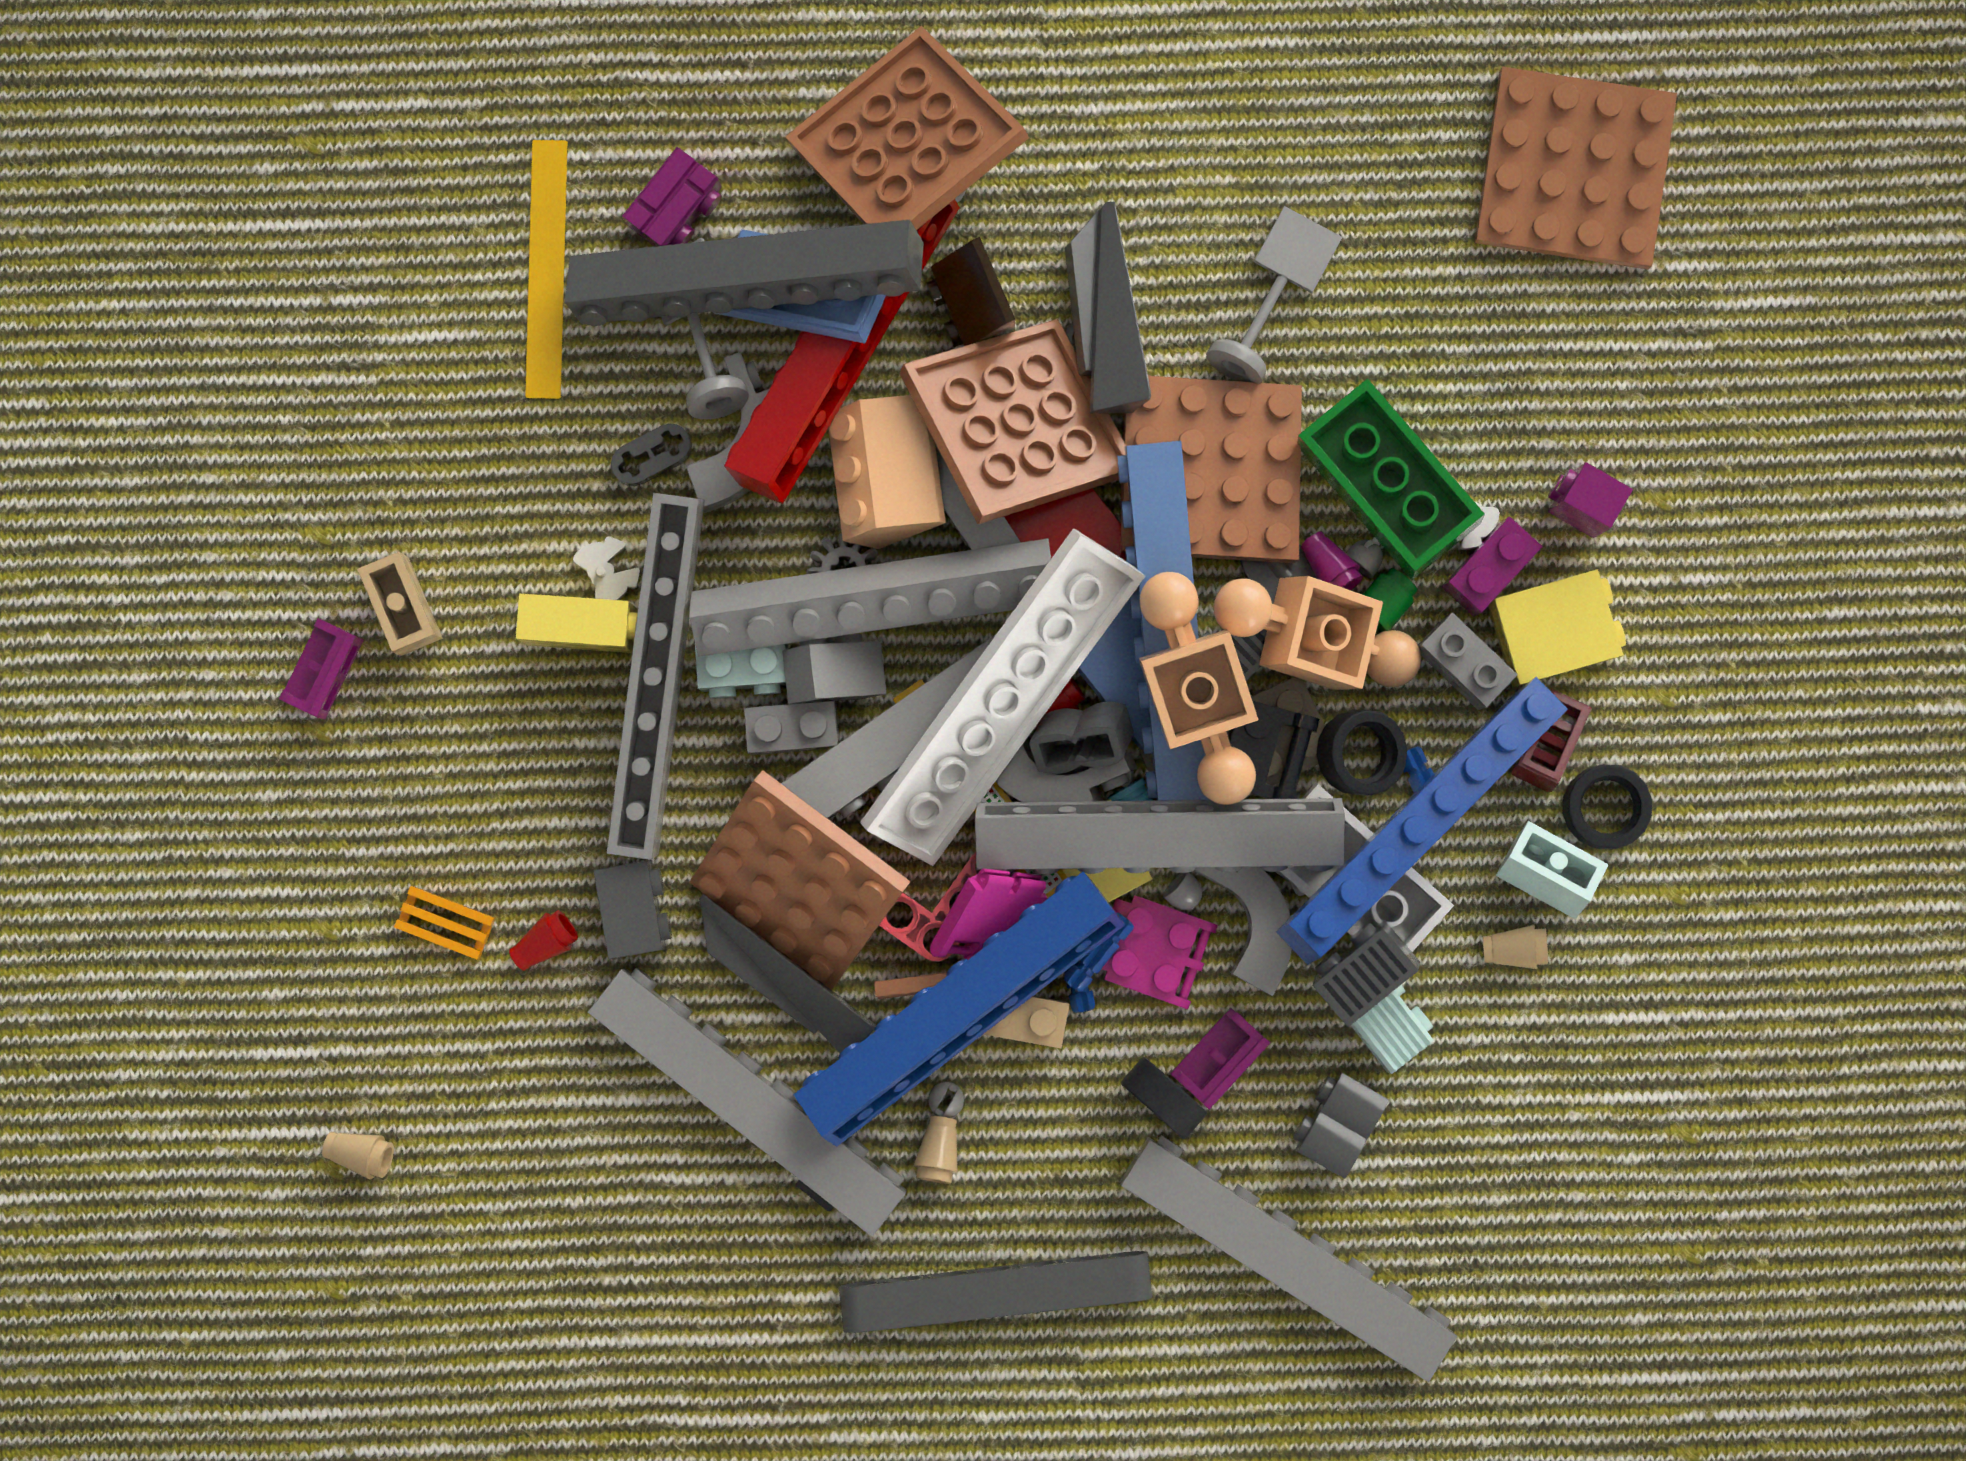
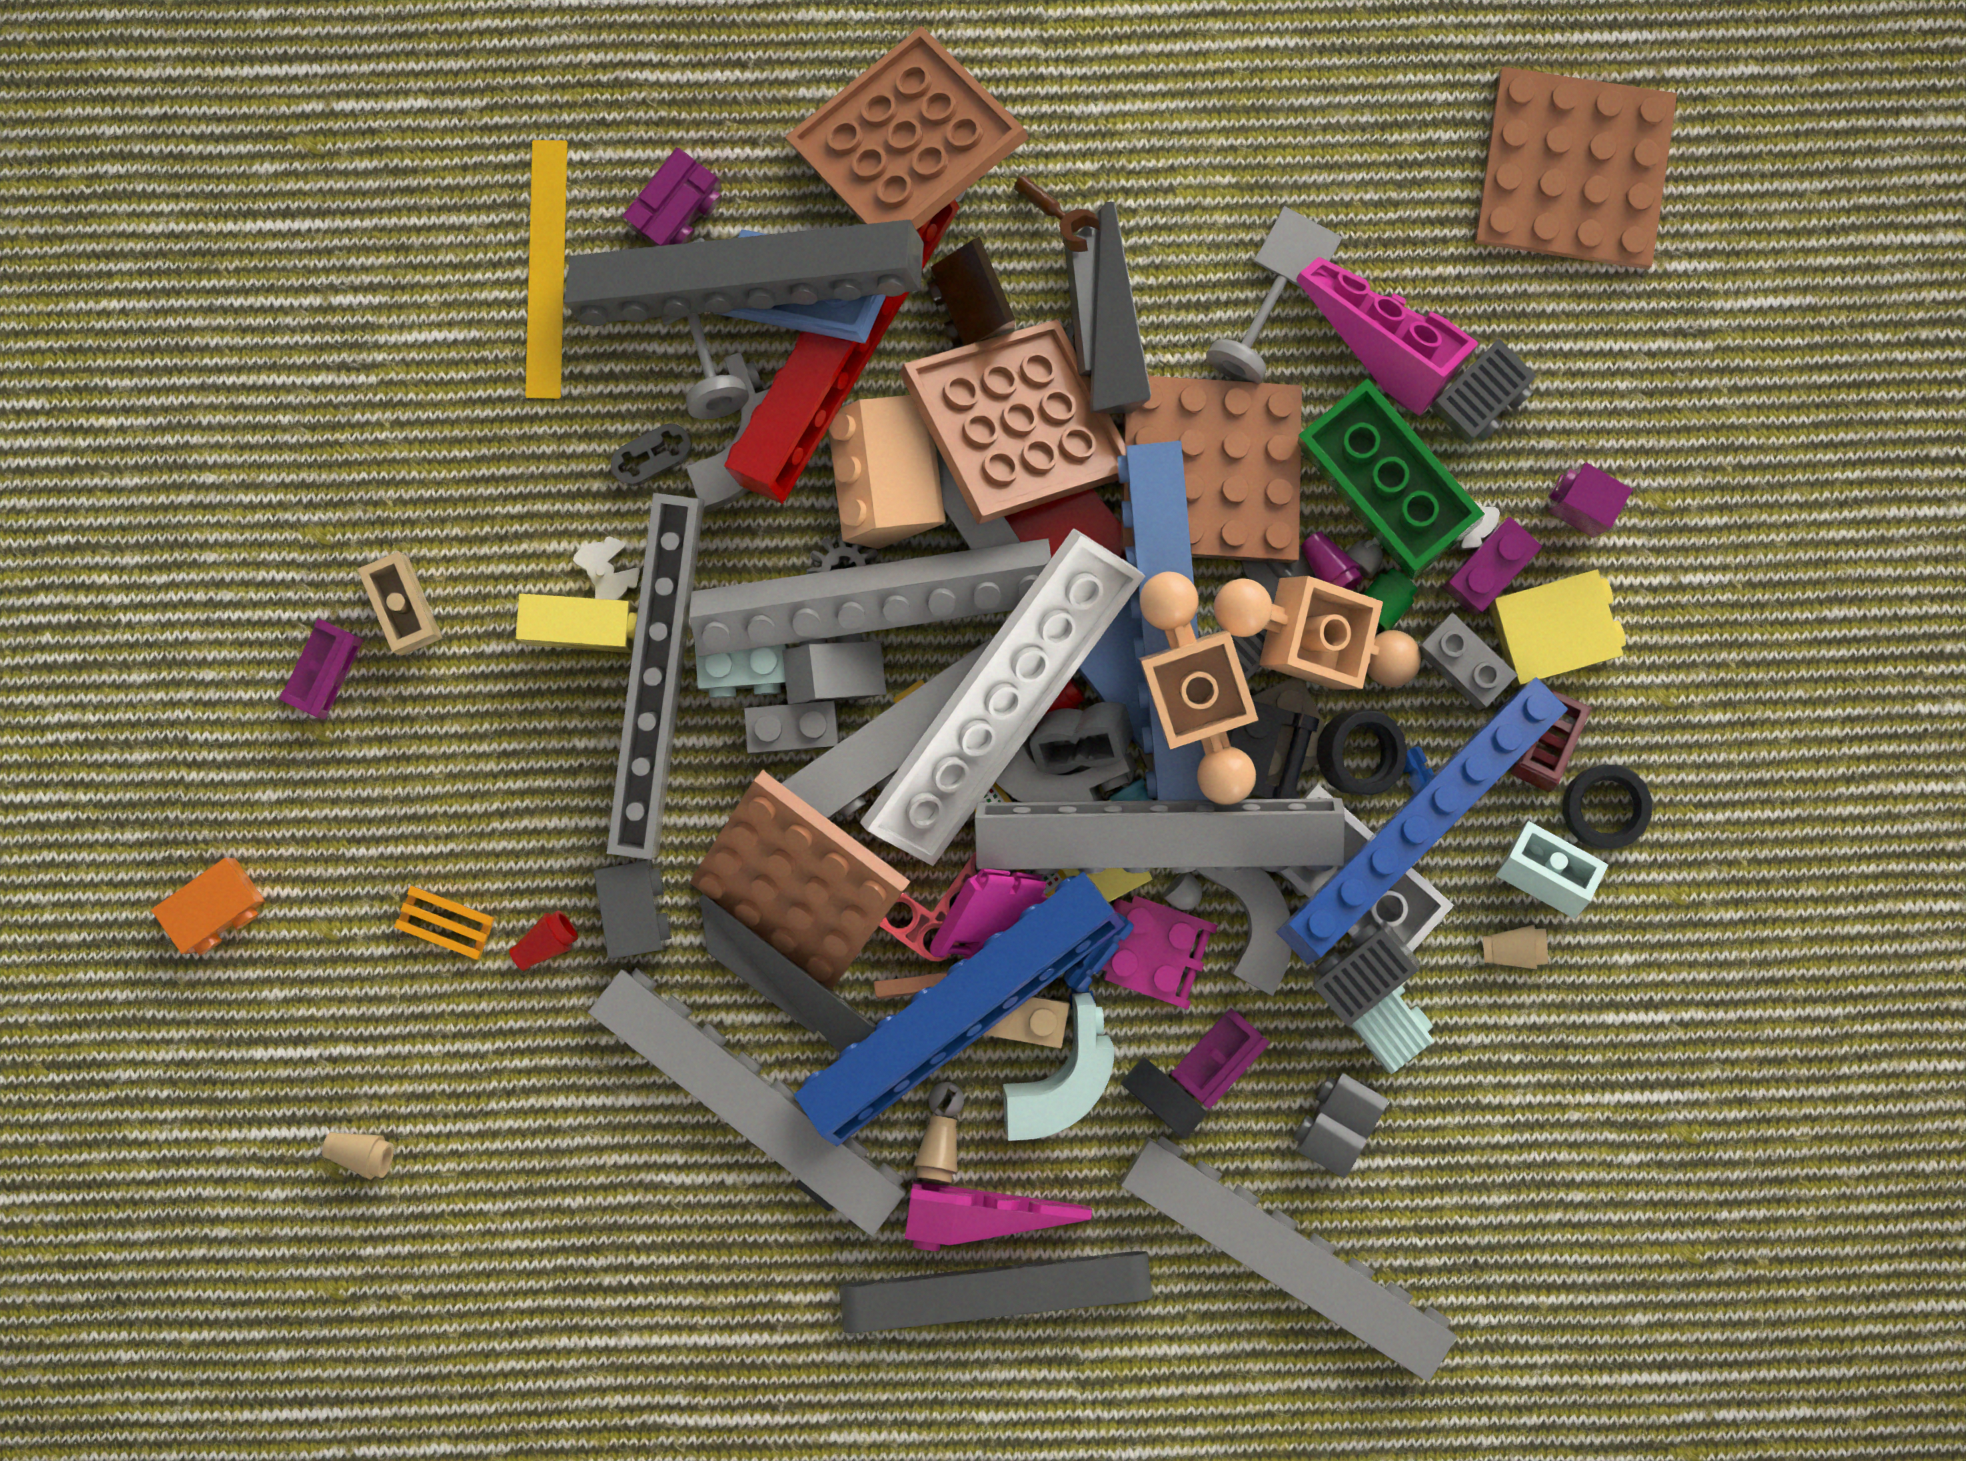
(209, 907): none -> orange brick
(963, 1215): none -> dark pink wedge
(1051, 207): none -> reddish brown piece
(1069, 1094): none -> light aqua arch
(1401, 349): none -> dark pink wedge
(1483, 392): none -> dark grey brick

